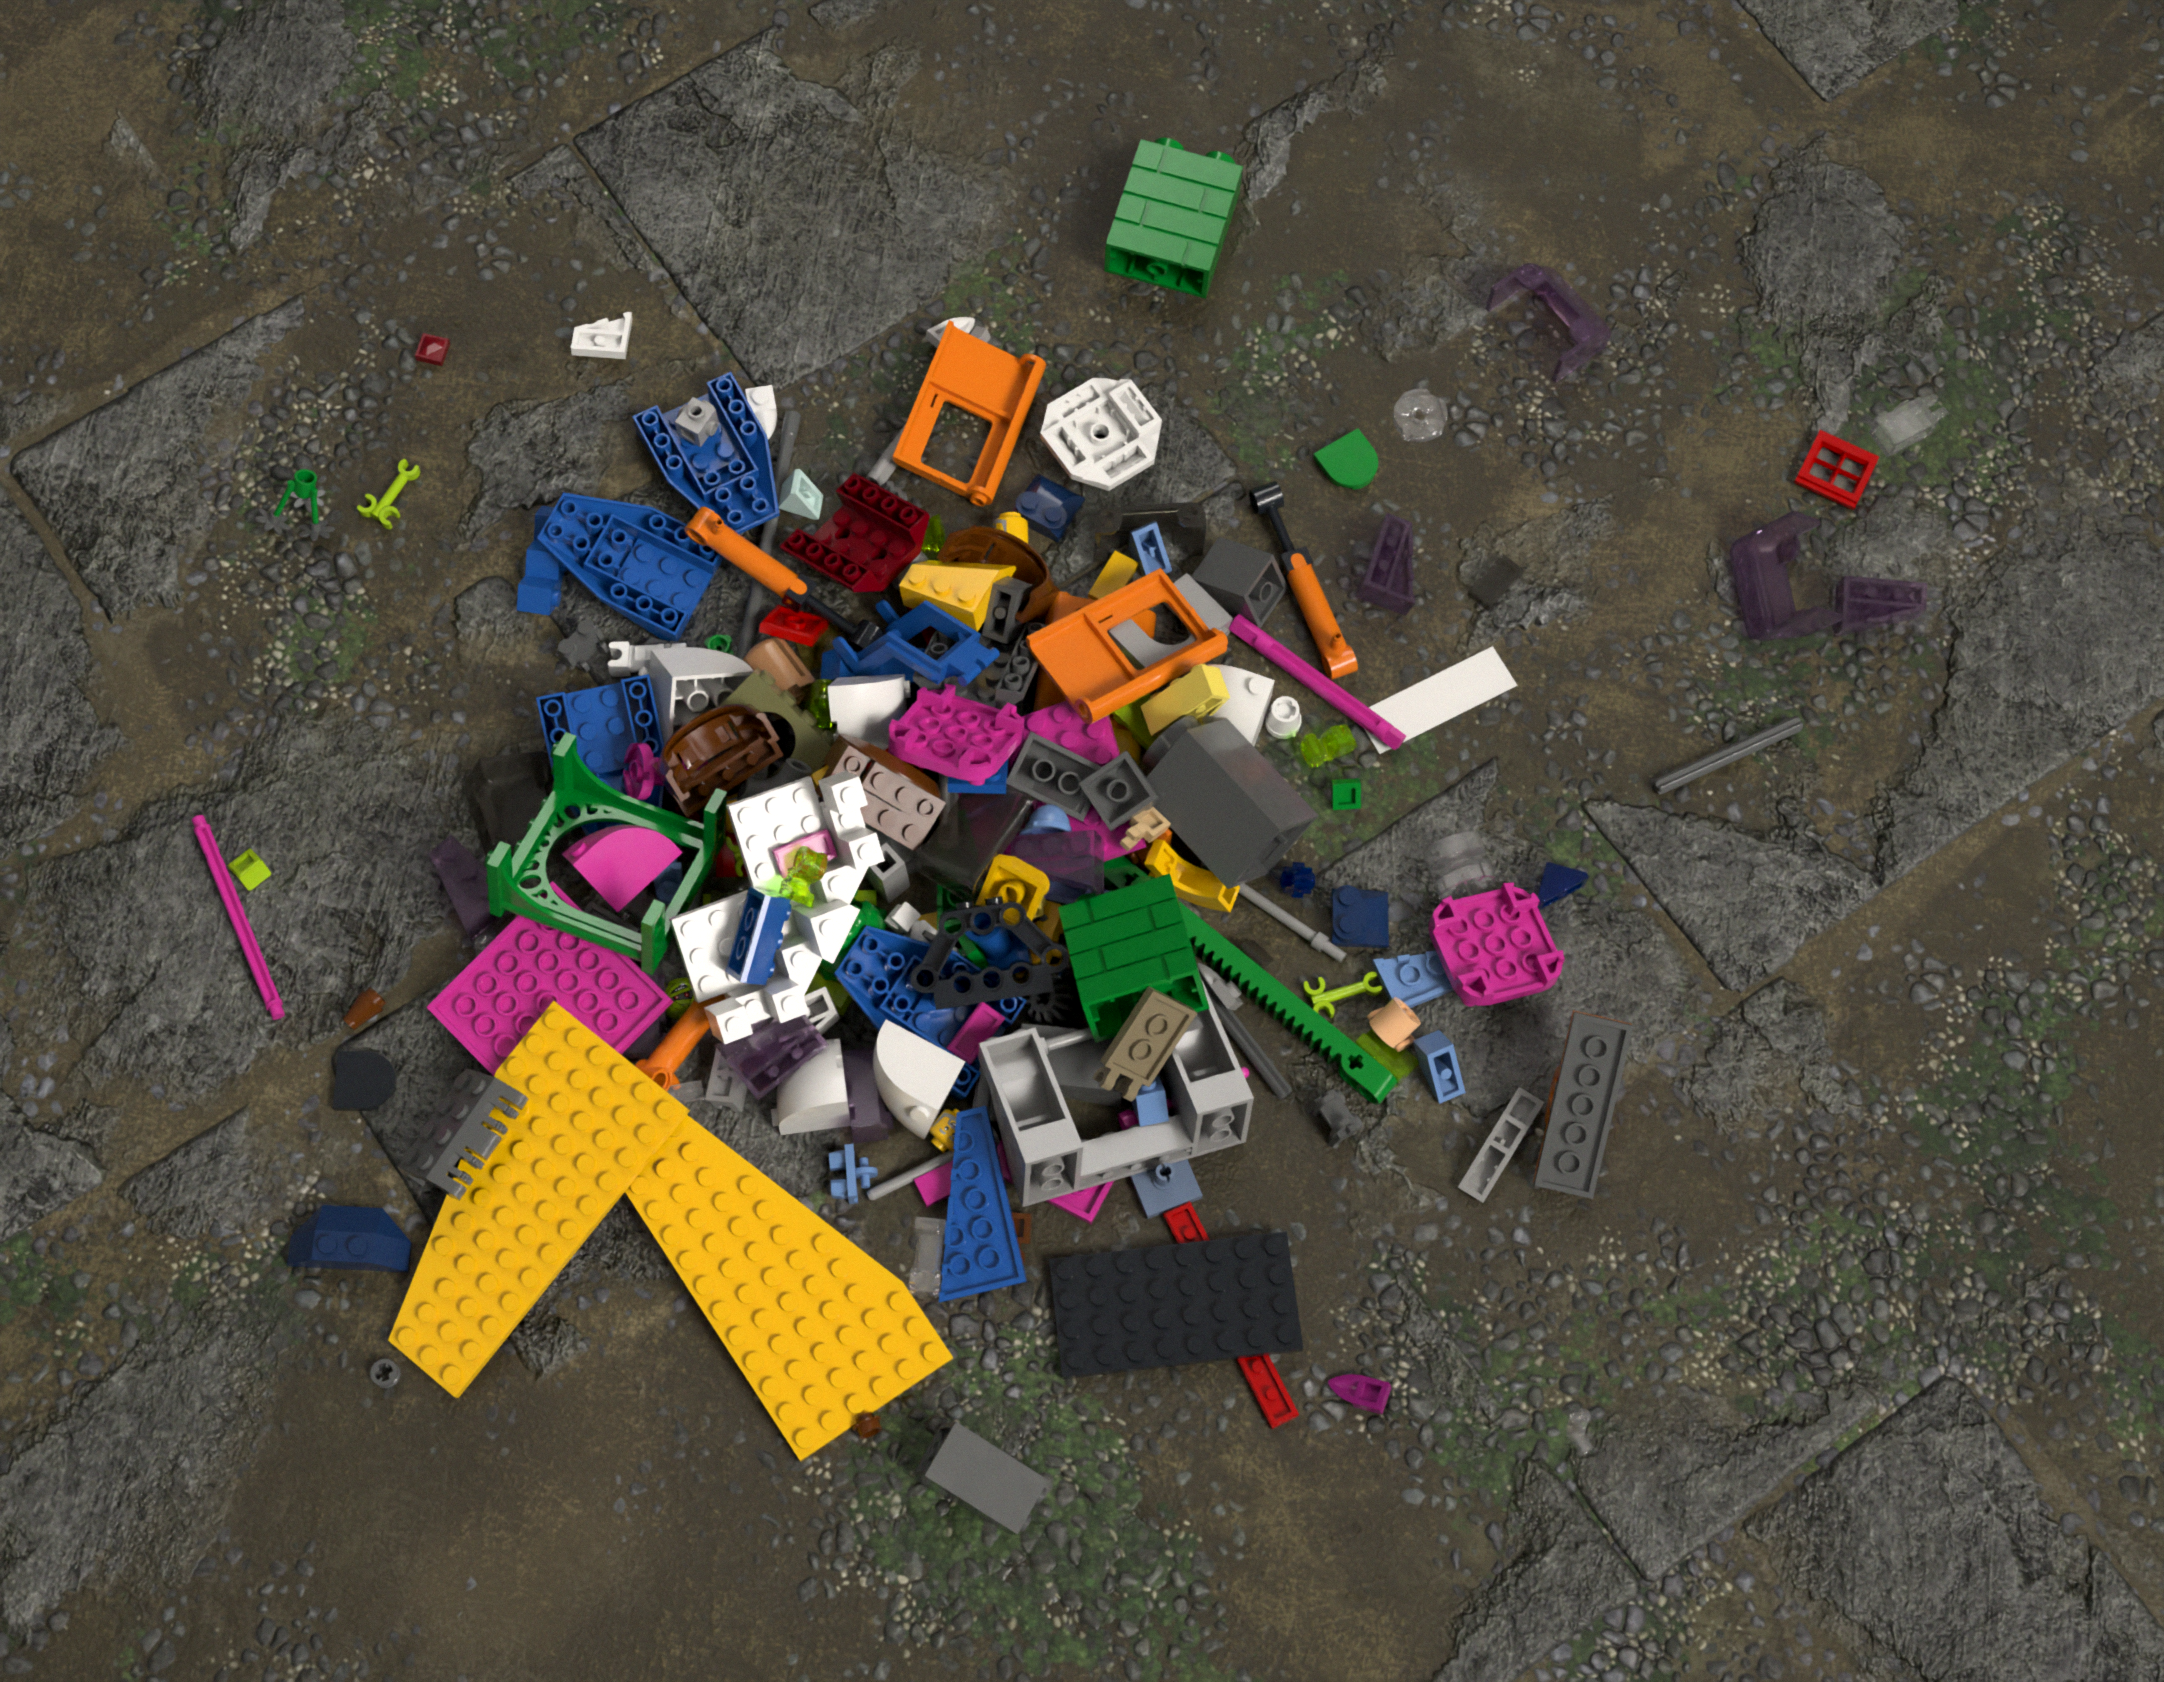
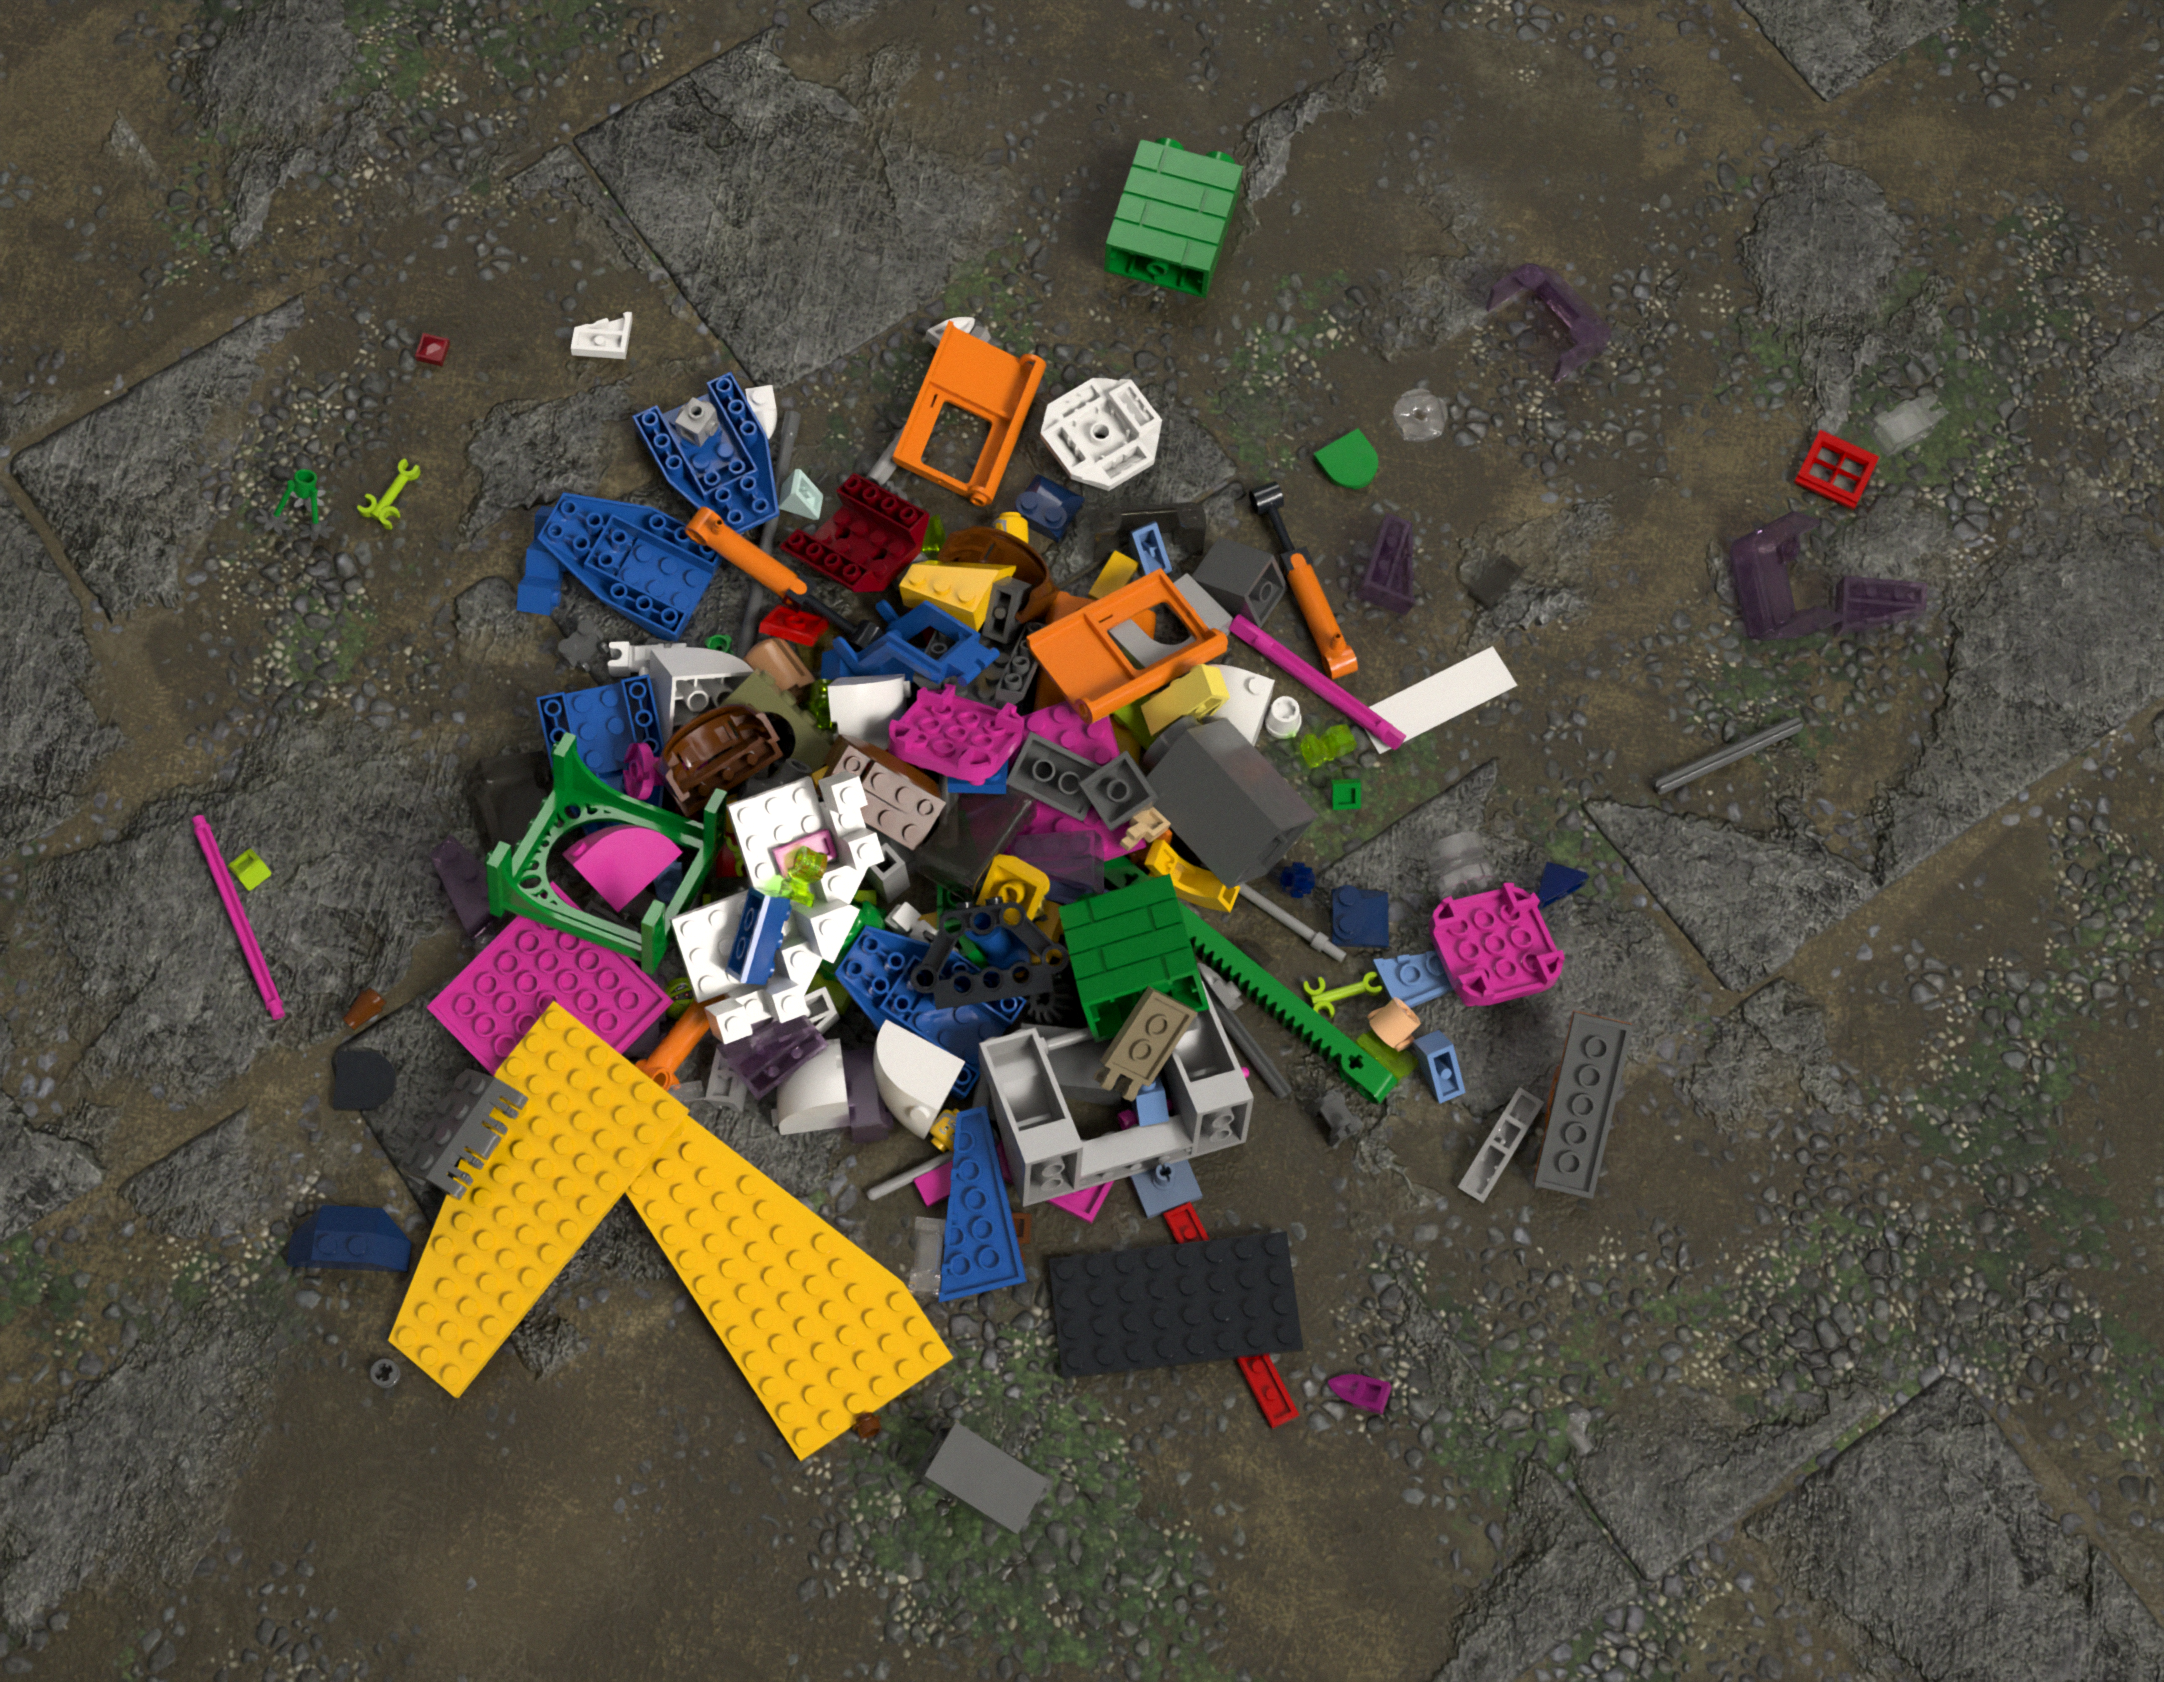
(847, 1187): medium blue hips -> none
(976, 1029): dark pink tile -> none
(1047, 820): medium blue hat -> none

